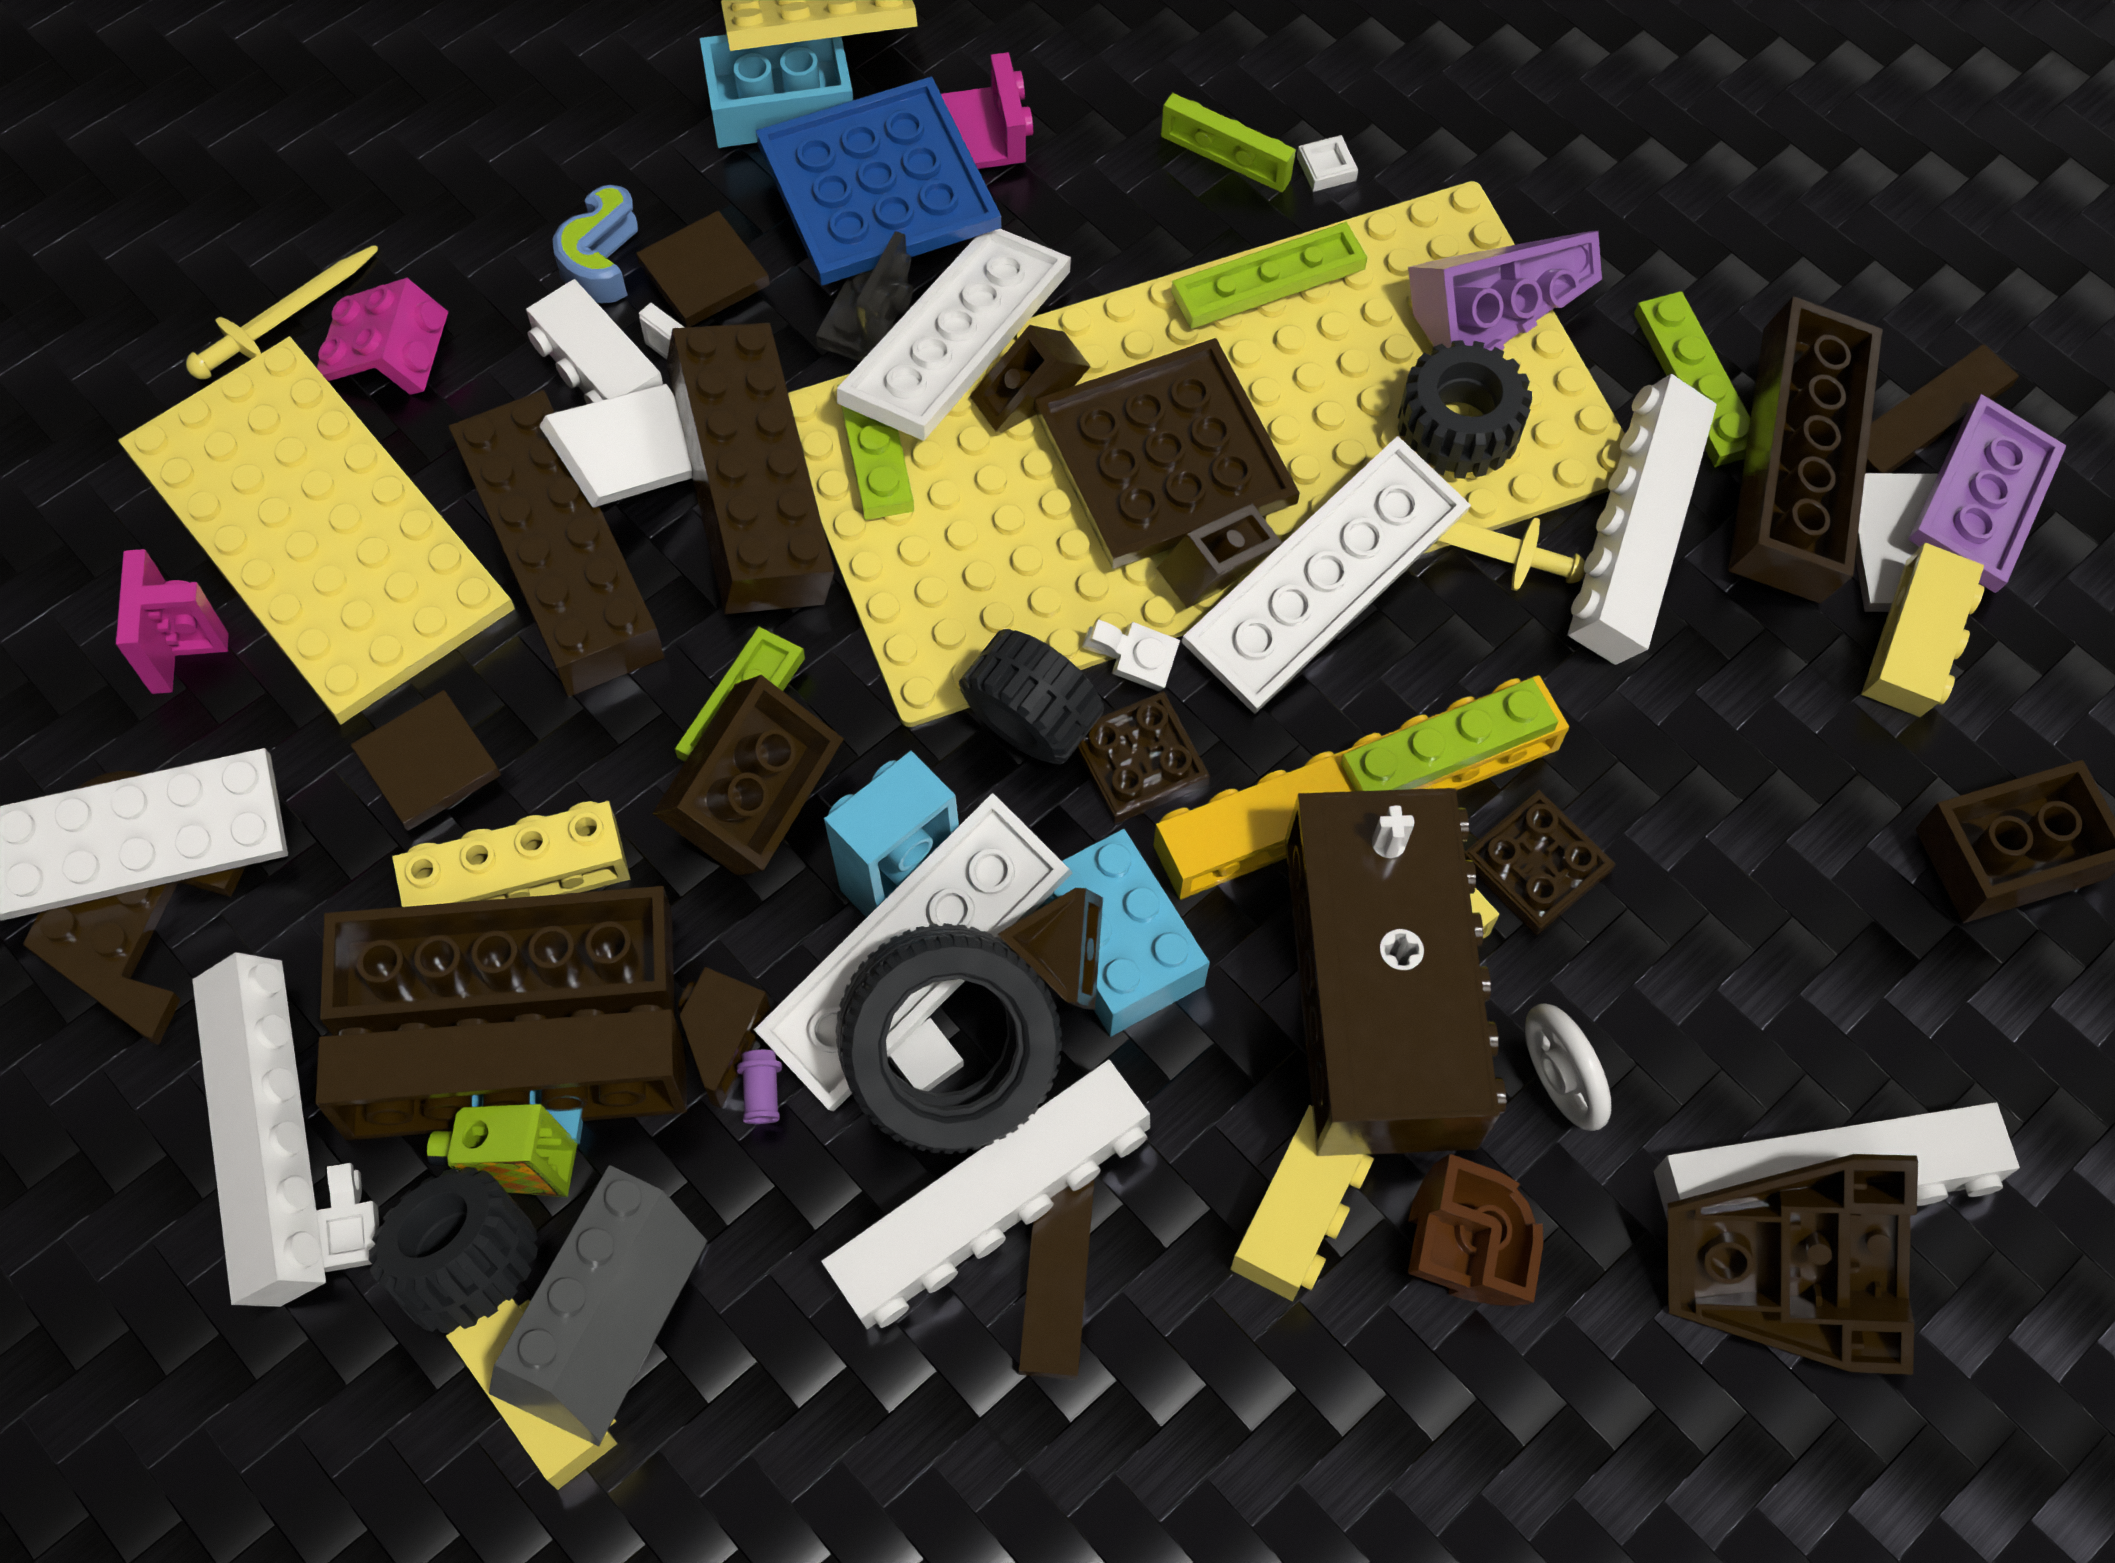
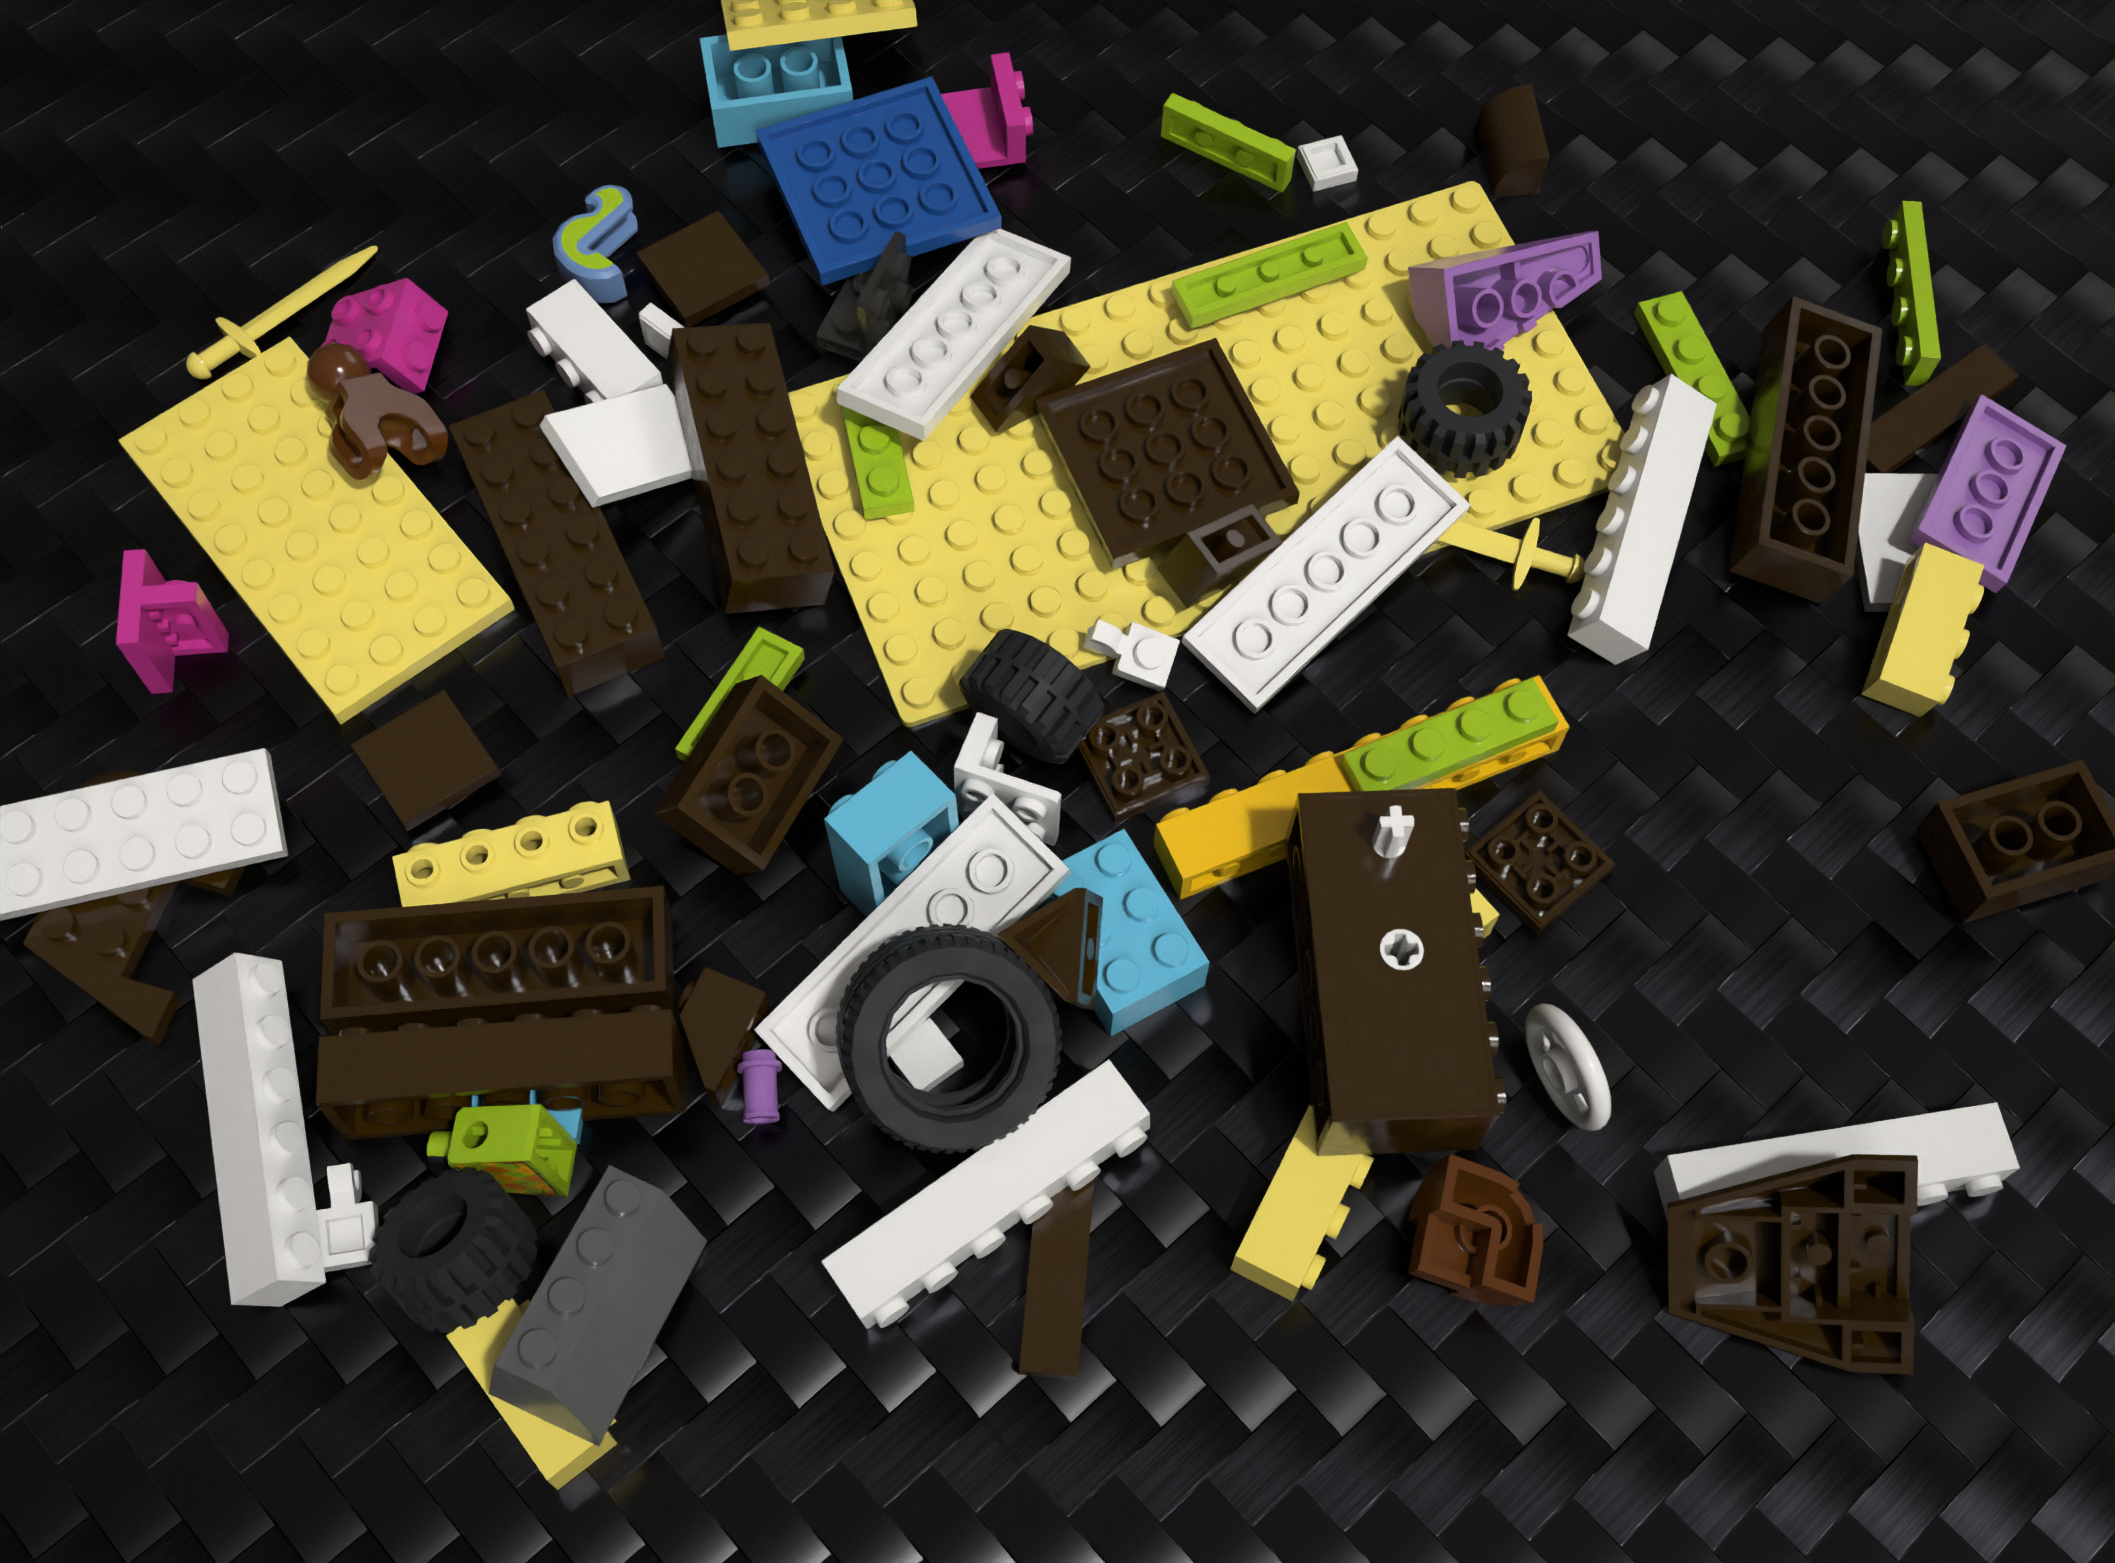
(371, 413): none -> reddish brown piece
(980, 774): none -> white bracket
(1513, 143): none -> dark brown brick
(1913, 294): none -> lime plate

